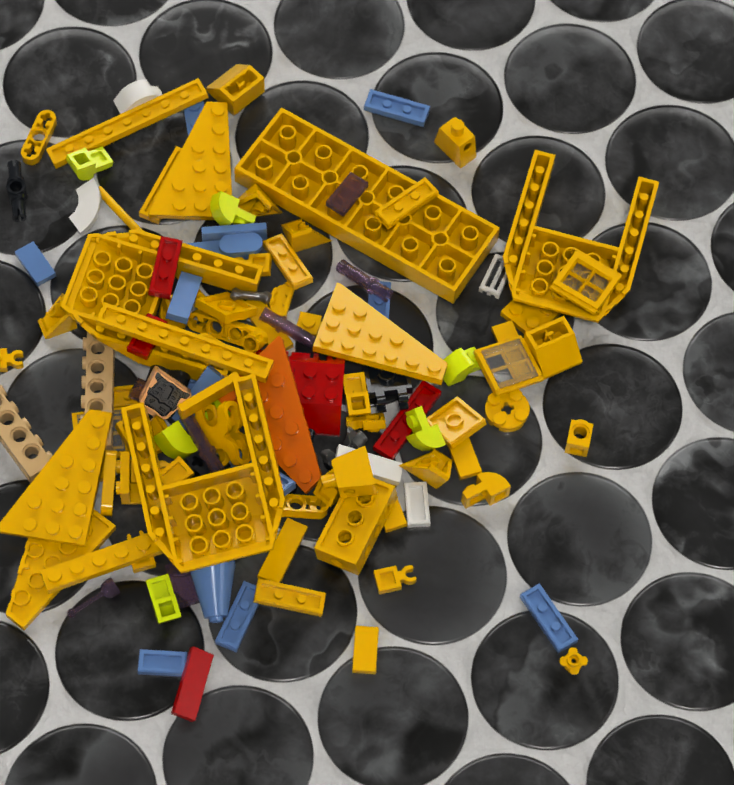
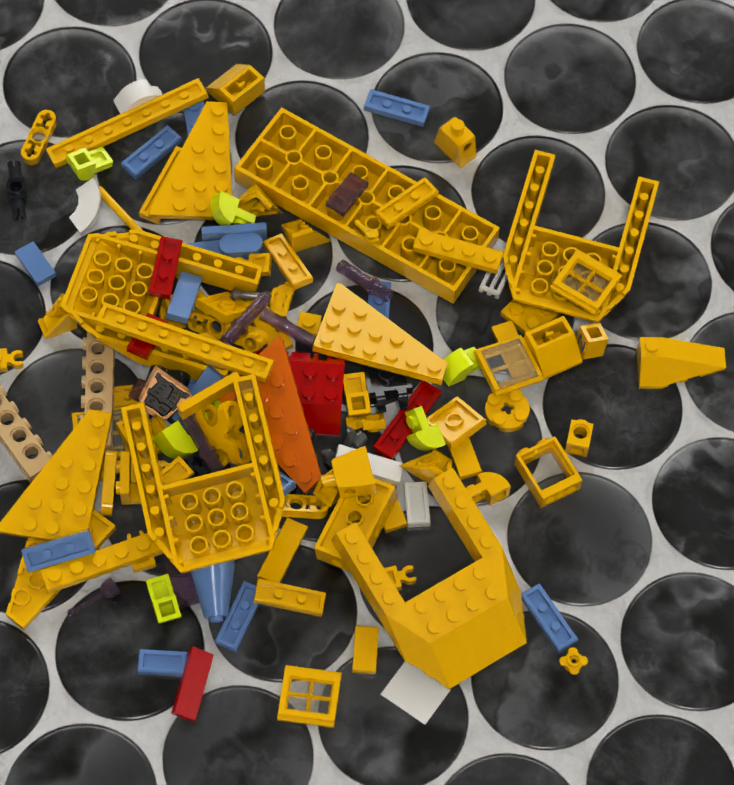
(58, 550): none -> medium blue plate
(151, 152): none -> medium blue tile
(245, 320): none -> pin
(309, 696): none -> yellow piece
(370, 235): none -> yellow hand
(415, 692): none -> white sticker
(458, 251): none -> yellow plate
(461, 620): none -> yellow wedge
(557, 491): none -> yellow window
(591, 340): none -> yellow brick
(670, 360): none -> yellow wedge

